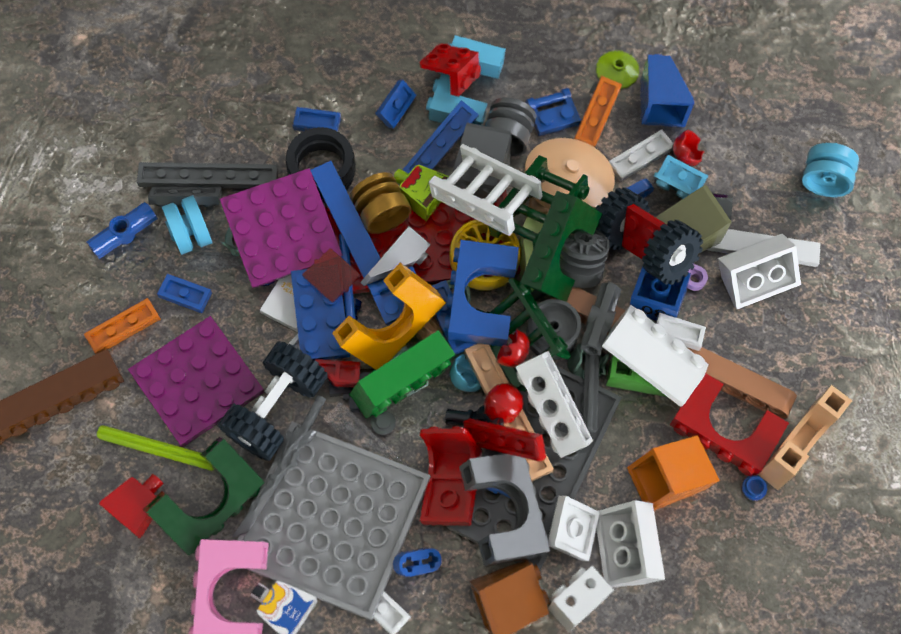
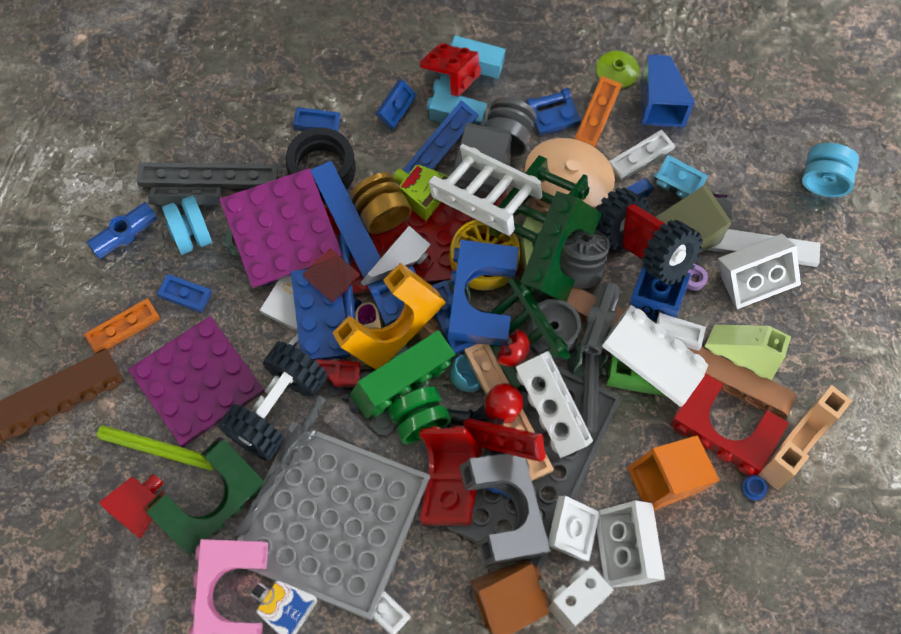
(369, 316): none -> rock
(417, 412): none -> green wheel
(417, 567): blue beam -> none
(686, 148): red hair -> none
(750, 346): none -> yellowish green slope

